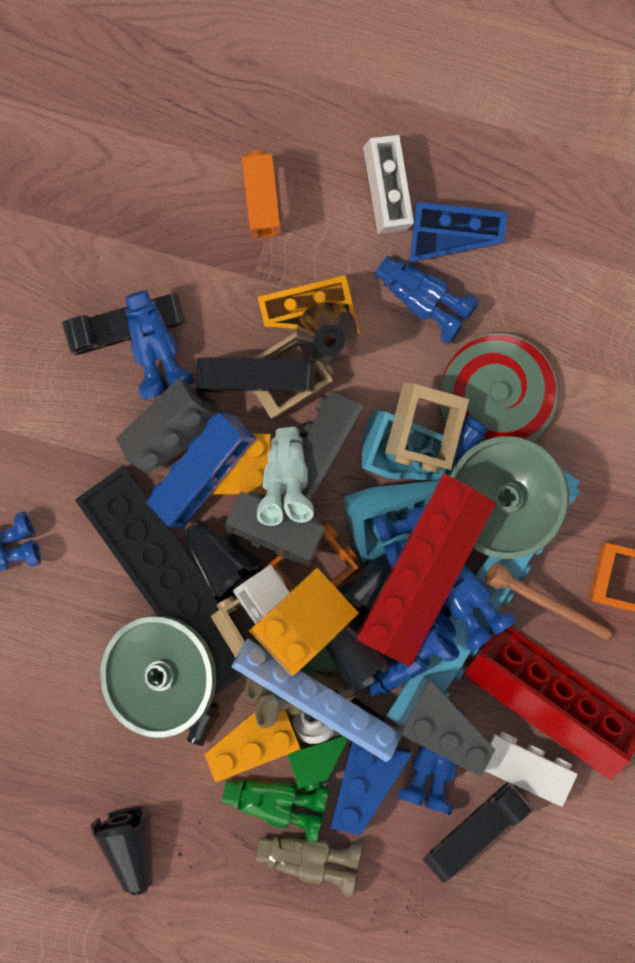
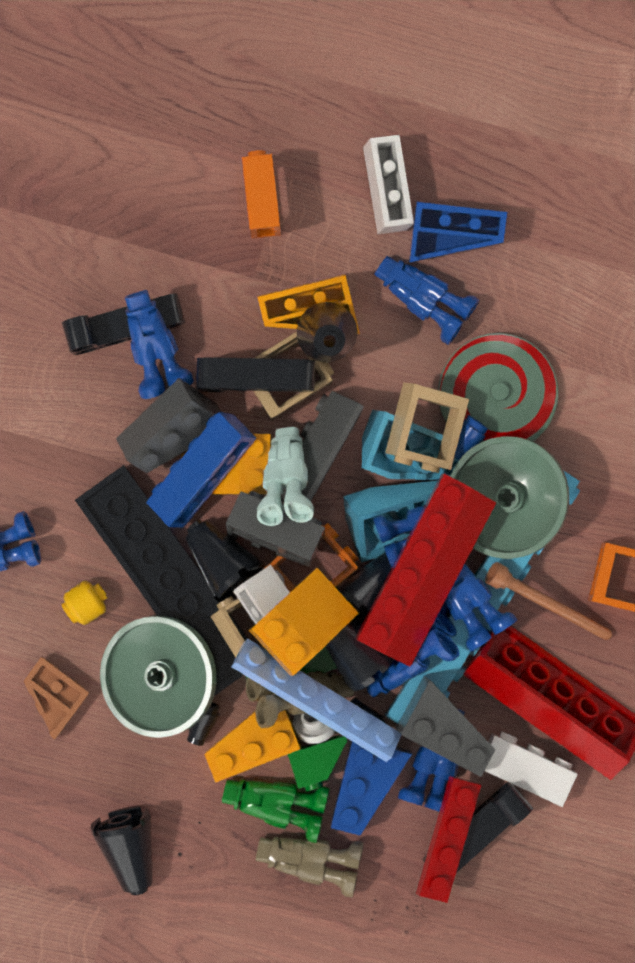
(54, 694): none -> nougat wing
(84, 602): none -> yellow head
(448, 839): none -> red plate

